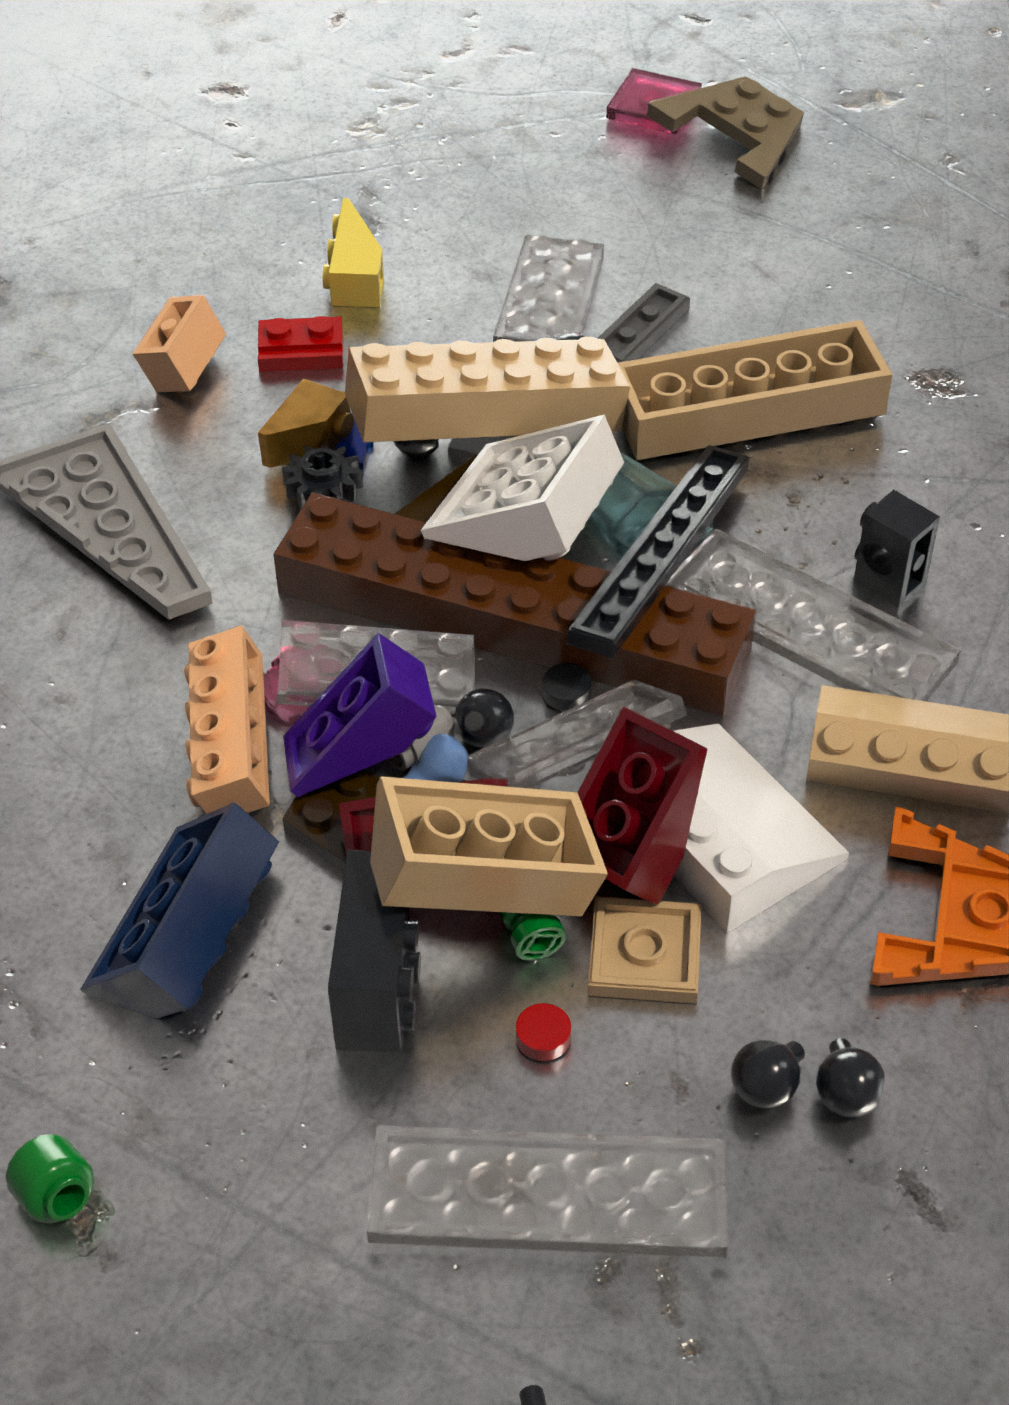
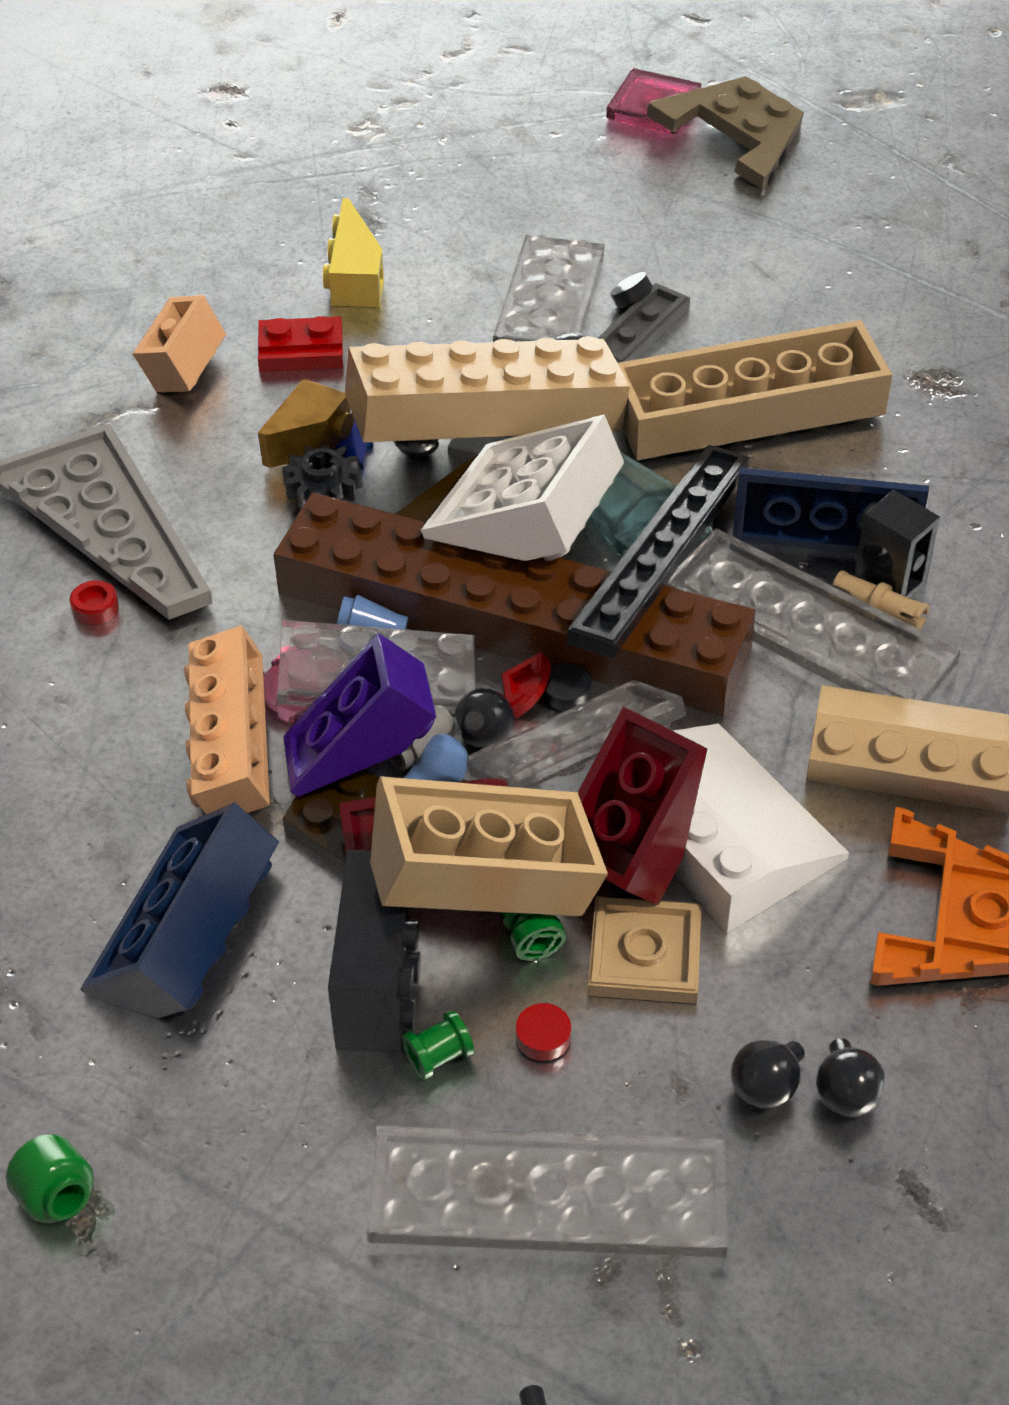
(94, 602): none -> red tile
(370, 614): none -> medium blue cone
(438, 1044): none -> green bush
(526, 683): none -> red tile
(631, 290): none -> black tile
(808, 508): none -> dark blue slope
(884, 599): none -> tan pin

